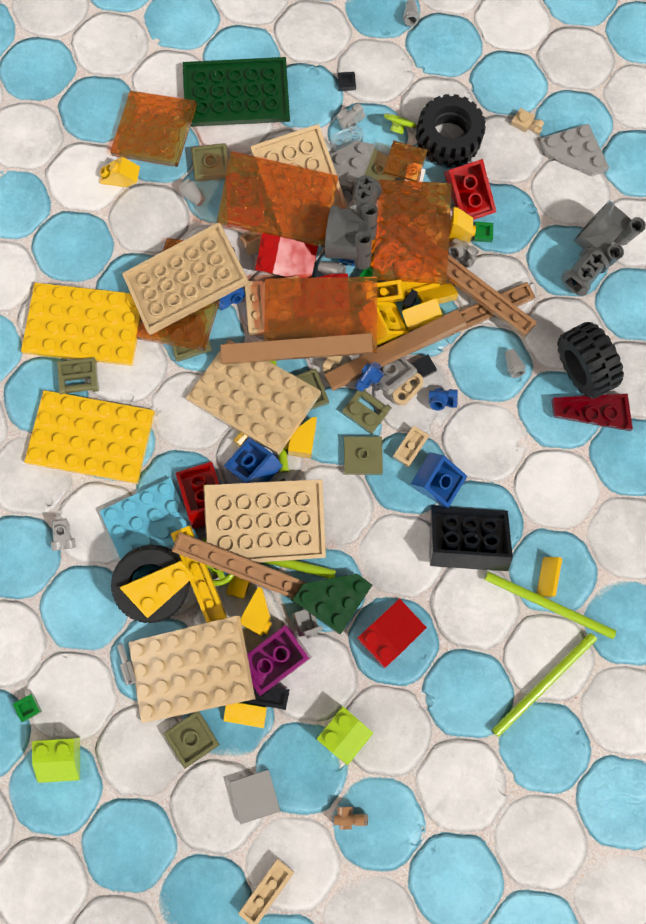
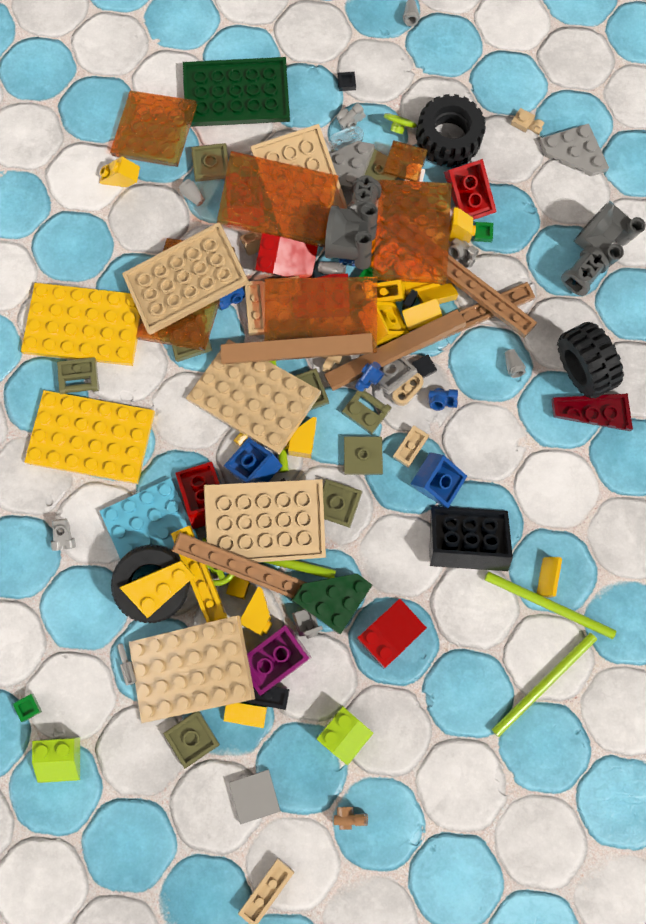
(340, 502): none -> olive plate

